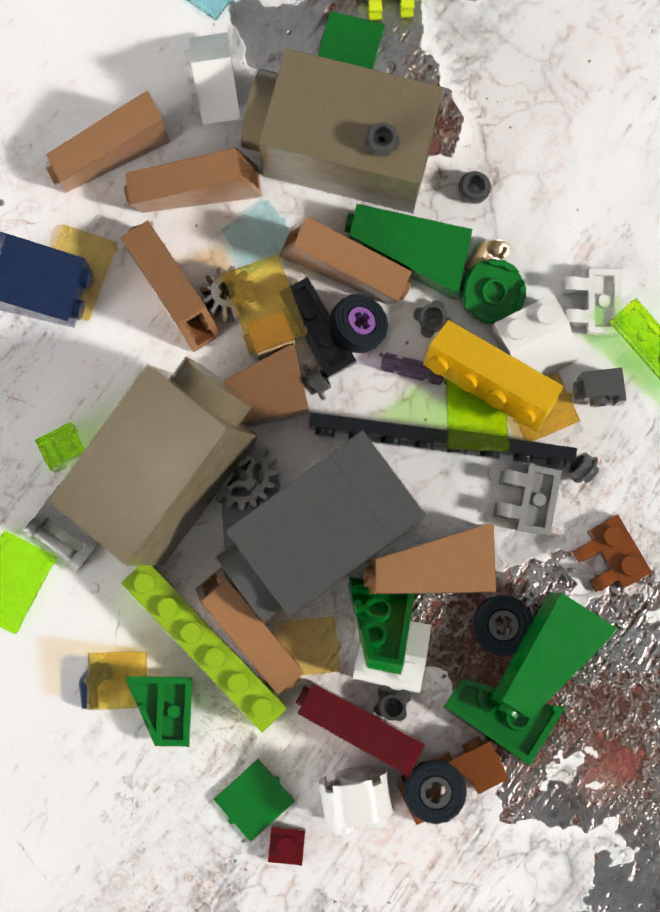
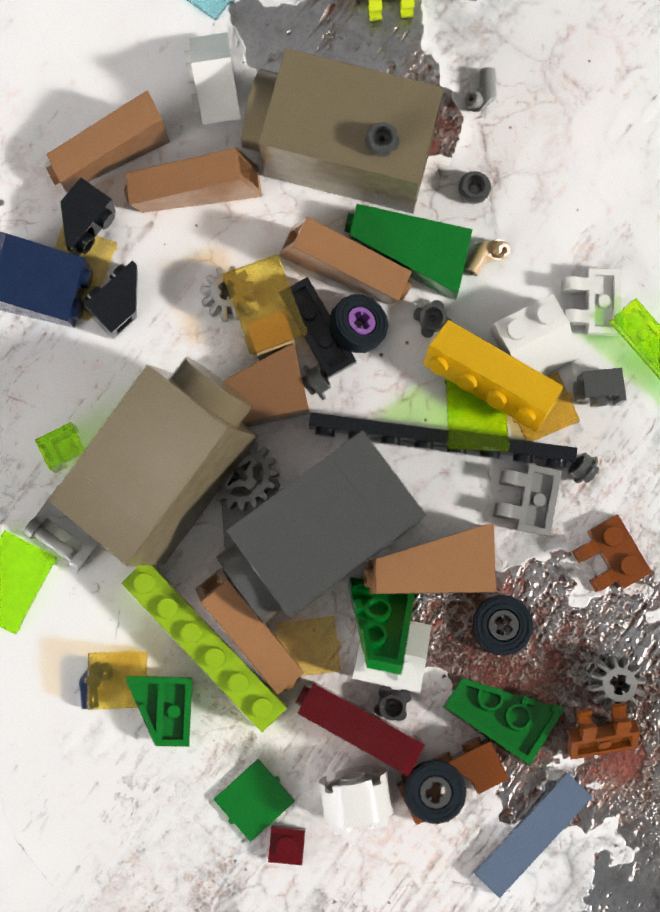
(84, 216): none -> black slope
(115, 303): none -> black slope
(171, 285): medium nougat slope -> none
(257, 234): clear light blue piece -> none
(351, 40): green piece -> none
(409, 368): clear purple axle -> none
(485, 93): none -> light grey arm
(492, 290): green tile -> none
(532, 834): none -> sand blue tile
(551, 652): green slope -> none
(603, 739): none -> dark orange plate
(626, 676): none -> light grey gear

